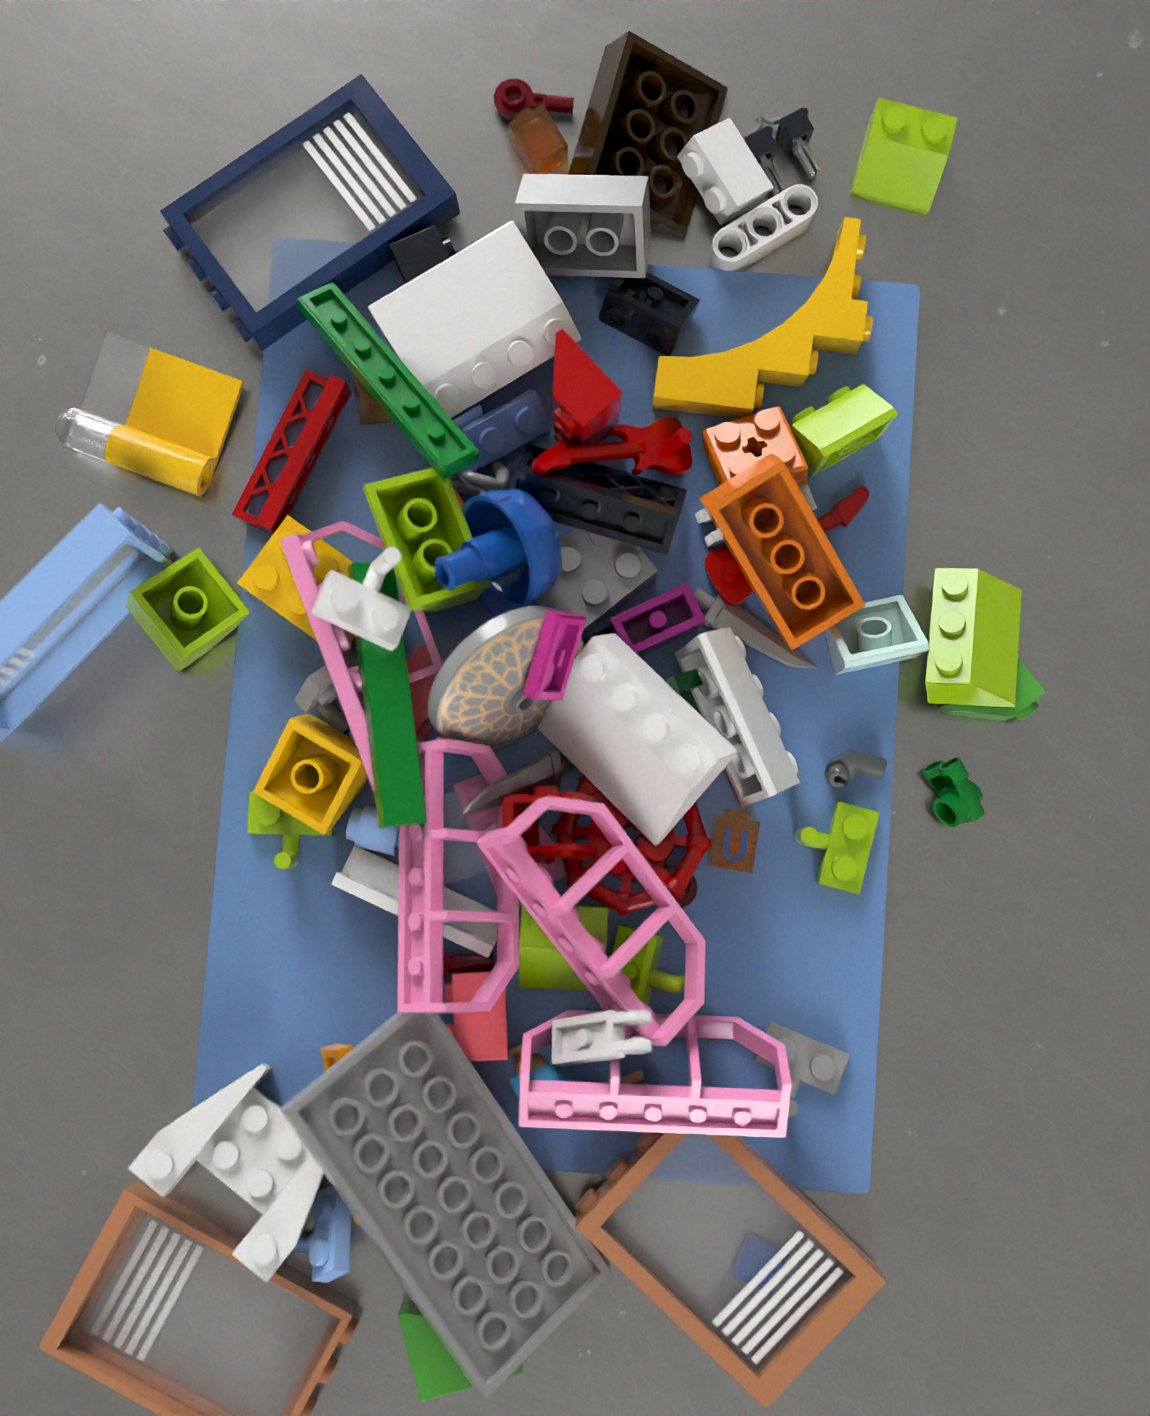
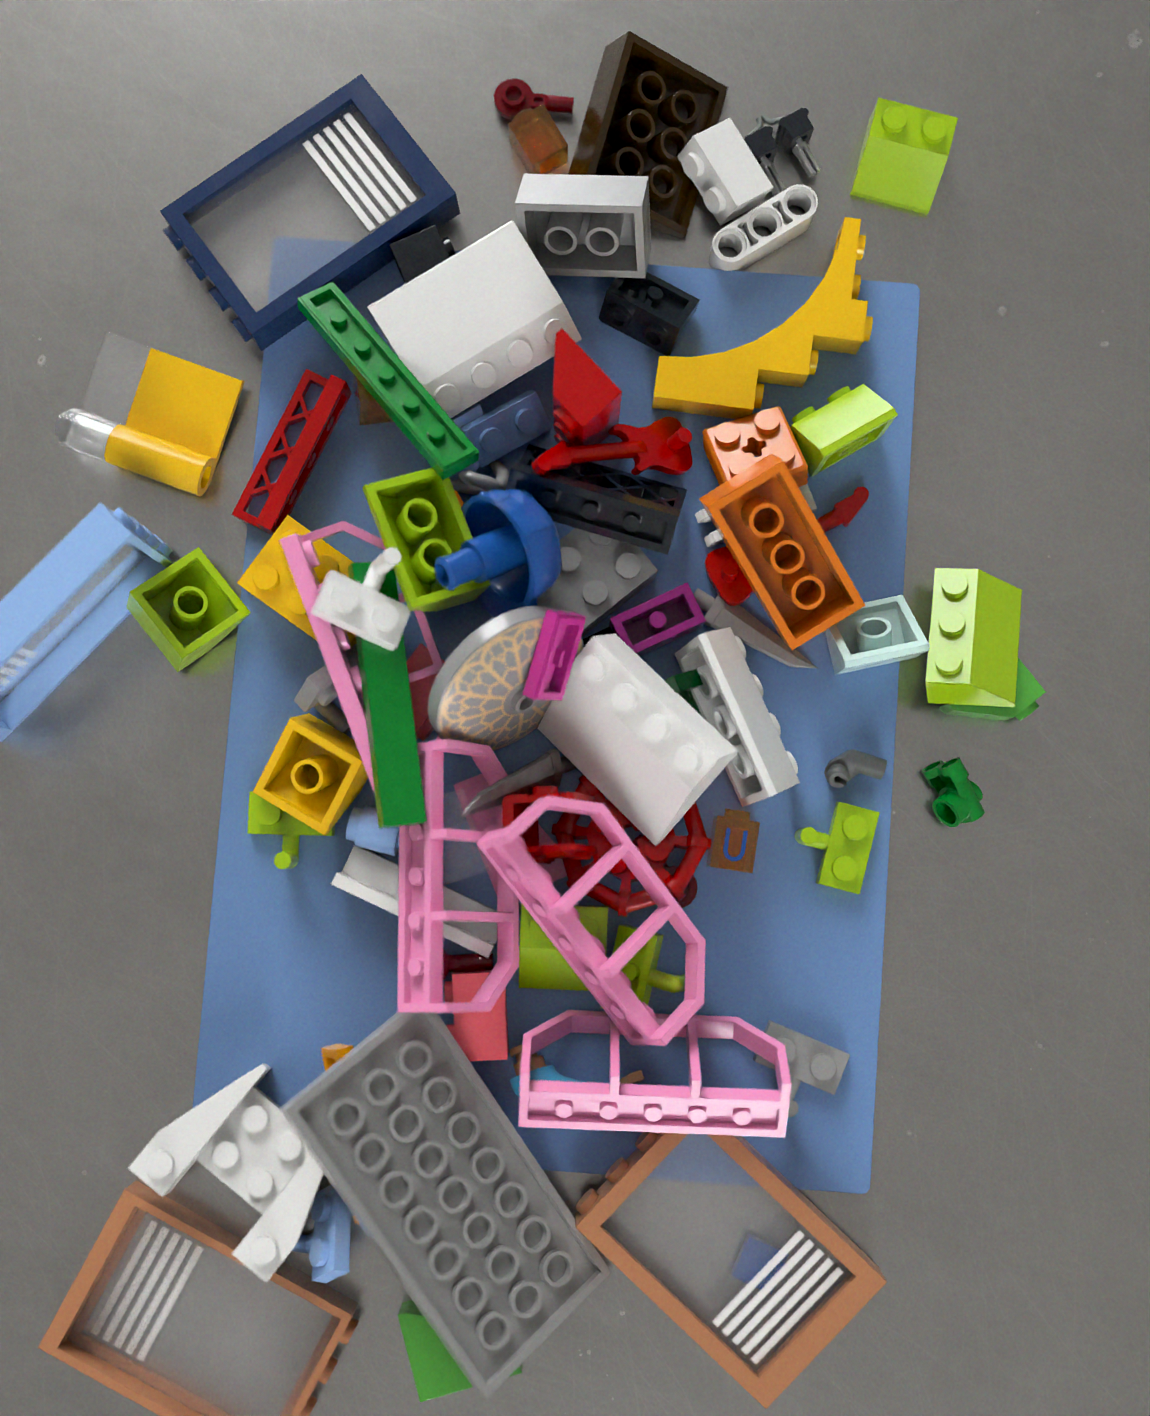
(597, 1037): white hinge -> none

